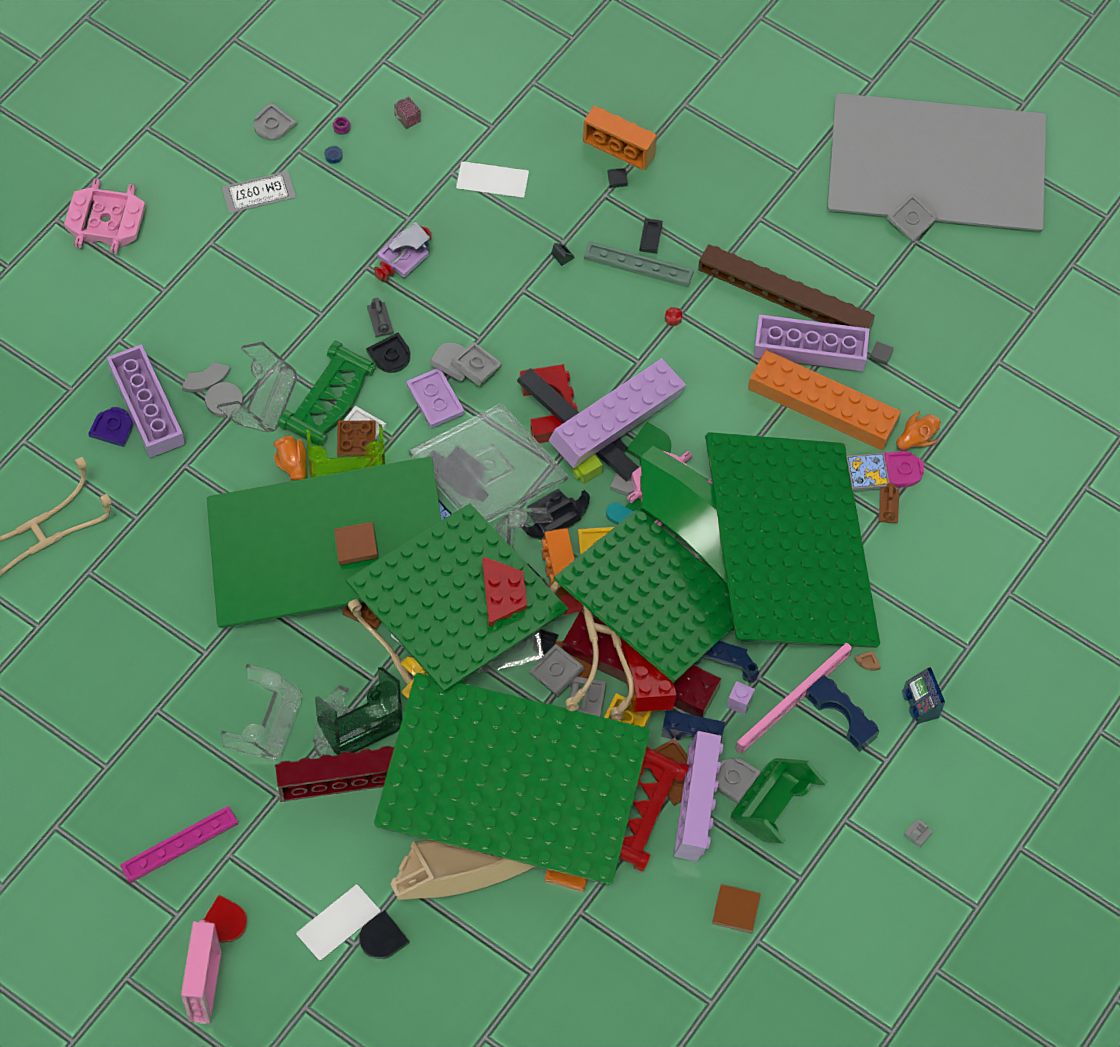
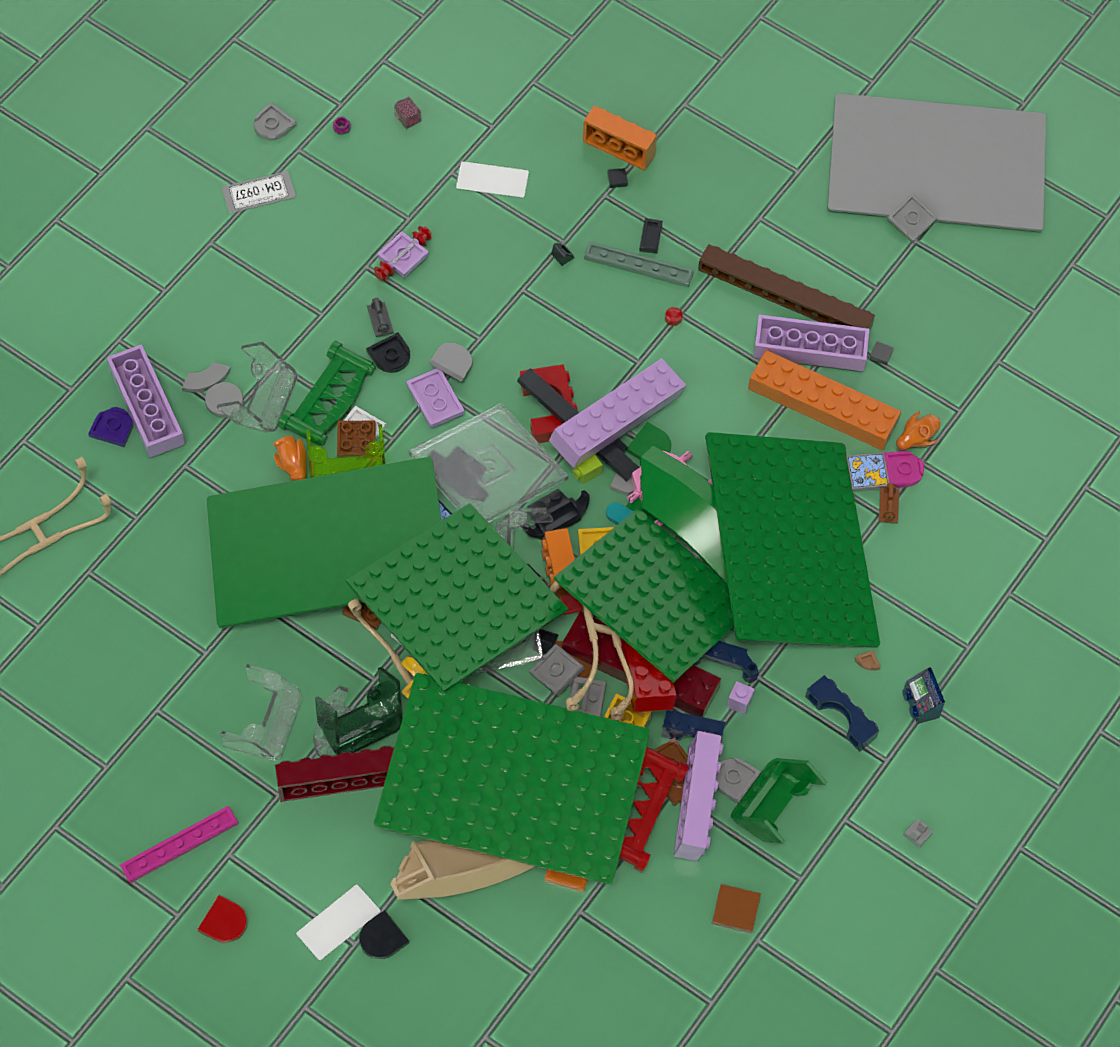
(122, 208): bright pink piece -> none
(201, 972): bright pink window -> none
(333, 154): clear blue tile -> none
(356, 543): dark orange tile -> none
(412, 238): arch -> none
(476, 363): light grey tile -> none
(503, 590): red wing -> none
(792, 699): bright pink tile -> none

